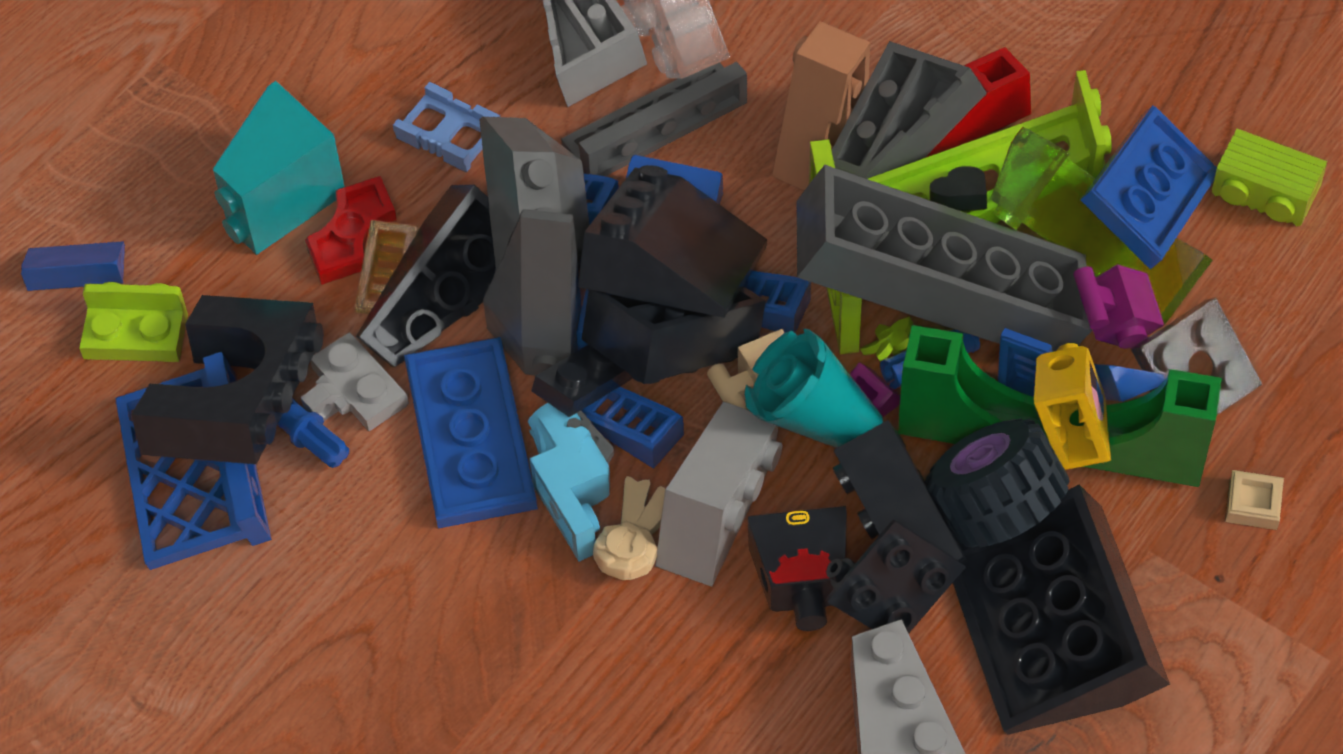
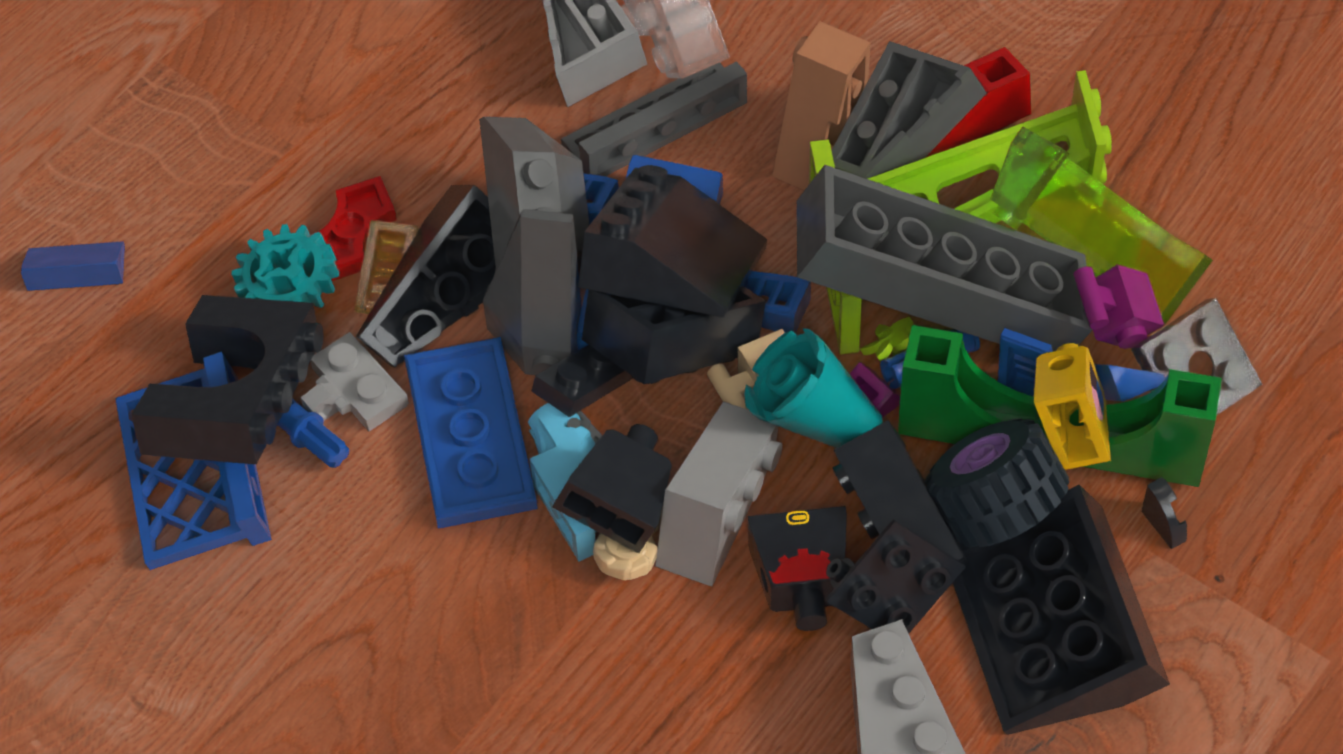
(133, 322): lime bracket -> none
(276, 171): teal slope -> none
(287, 267): none -> teal gear
(438, 140): medium blue piece -> none
(619, 487): none -> black torso
(648, 449): blue slope -> none
(961, 189): black tile -> none
(1150, 186): blue tile -> none
(1161, 515): none -> black tile
(1254, 499): tan tile -> none
(1268, 177): lime brick -> none

